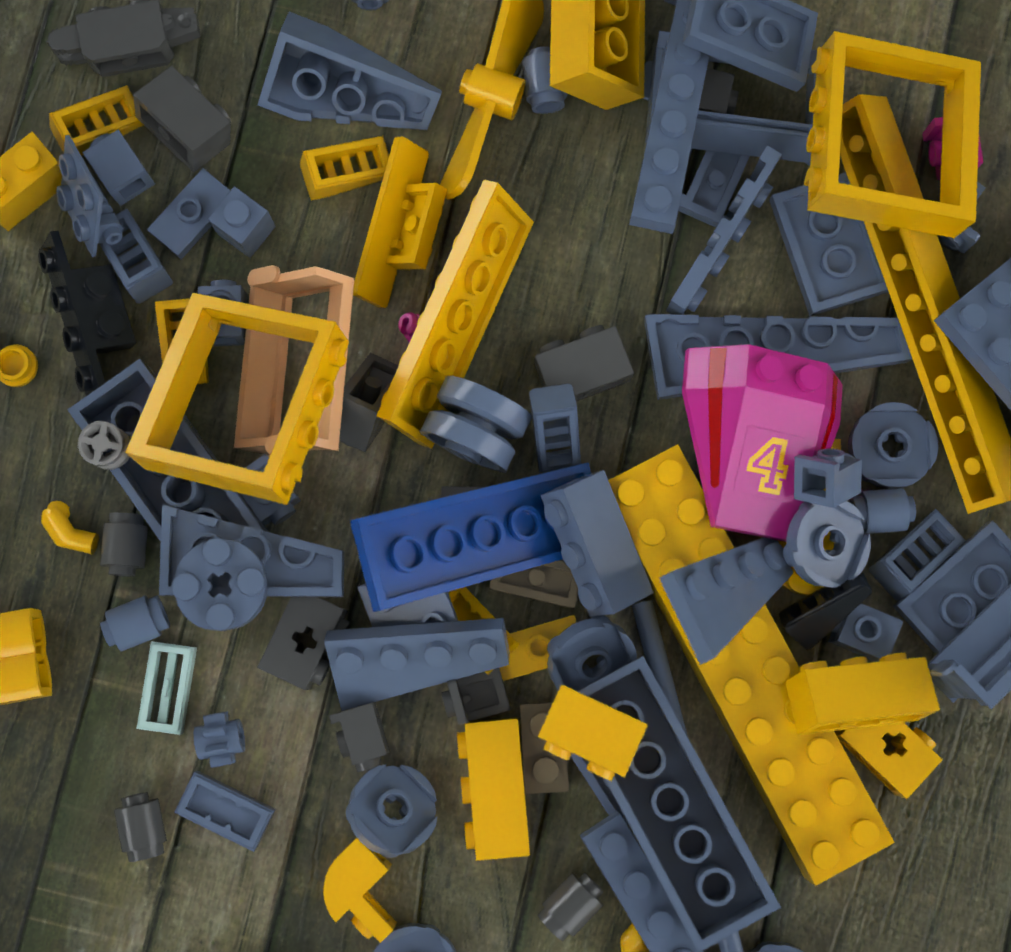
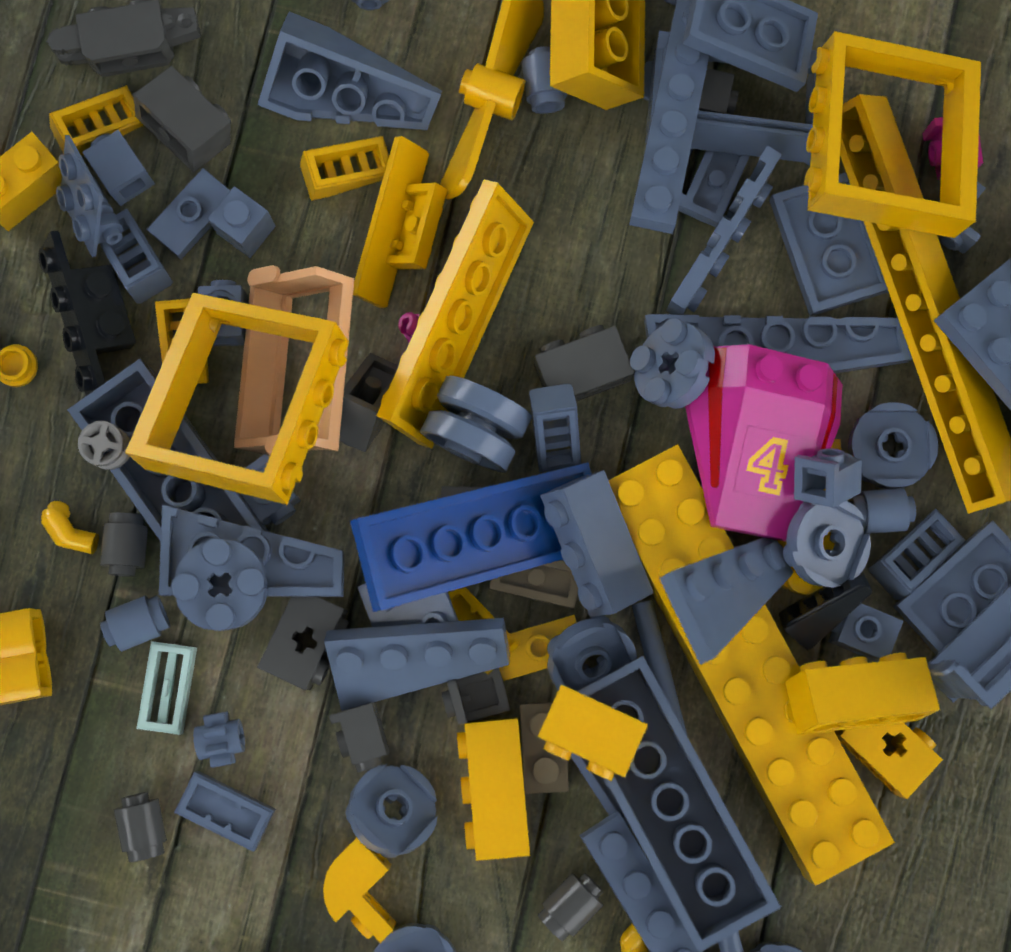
(656, 354): none -> sand blue plate

